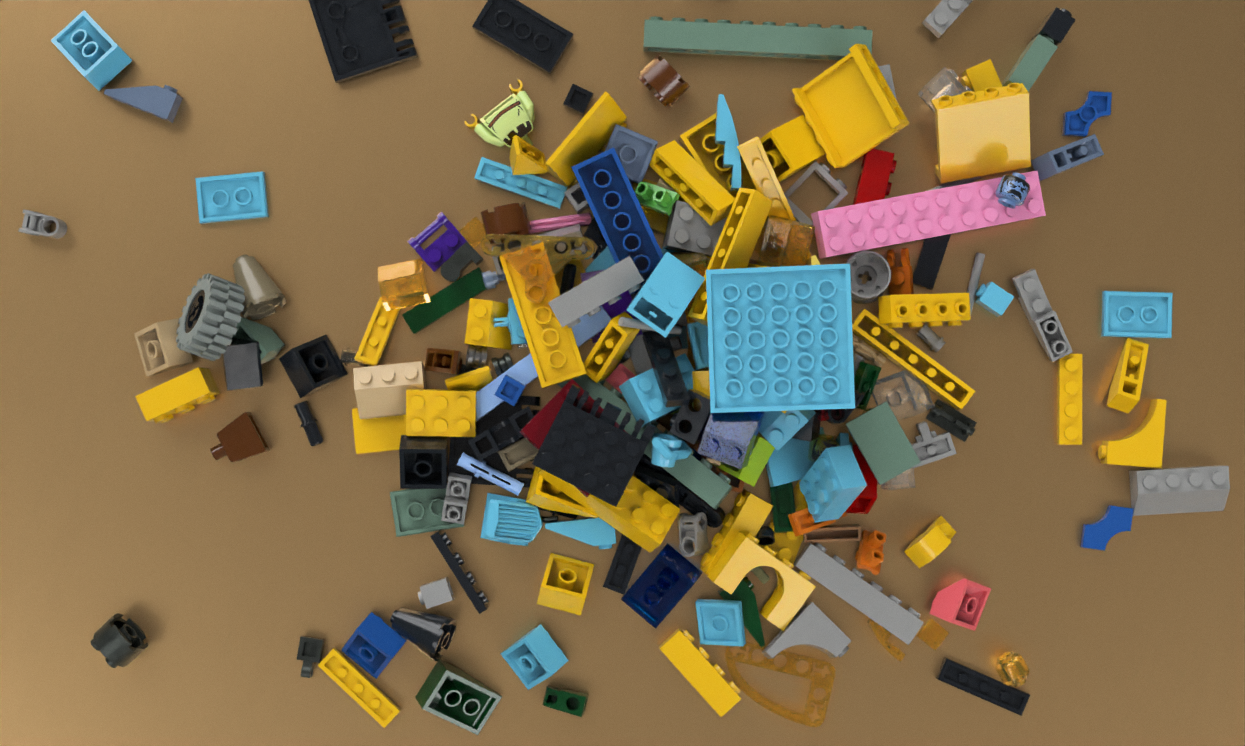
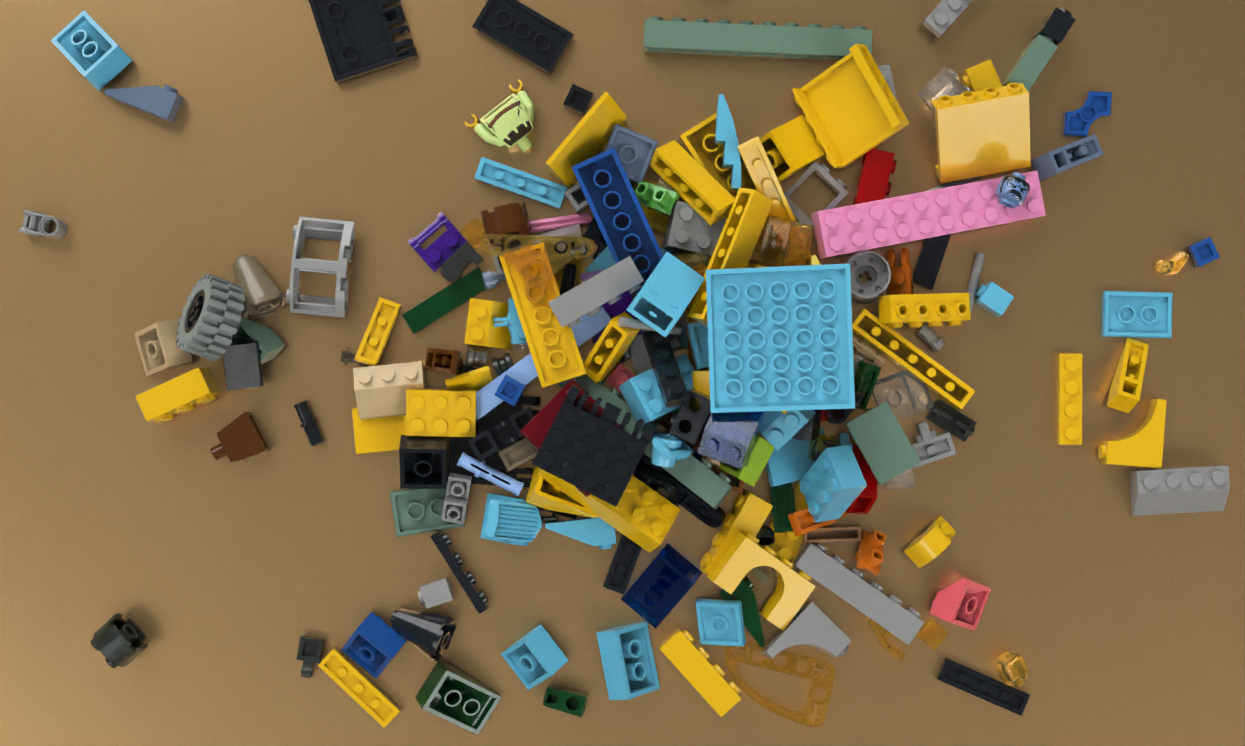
(232, 197): medium azure tile -> none
(313, 366): black slope -> none
(328, 230): none -> light grey window
(403, 284): clear yellow slope -> none
(526, 158): yellow slope -> none
(565, 584): yellow slope -> none
(628, 661): none -> medium azure slope
(664, 80): reddish brown brick -> none
(692, 533): light grey piece -> none
(1041, 316): light grey slope -> none
(1114, 521): blue tile -> none
(1174, 266): none -> clear yellow arm
(1203, 252): none -> blue plate

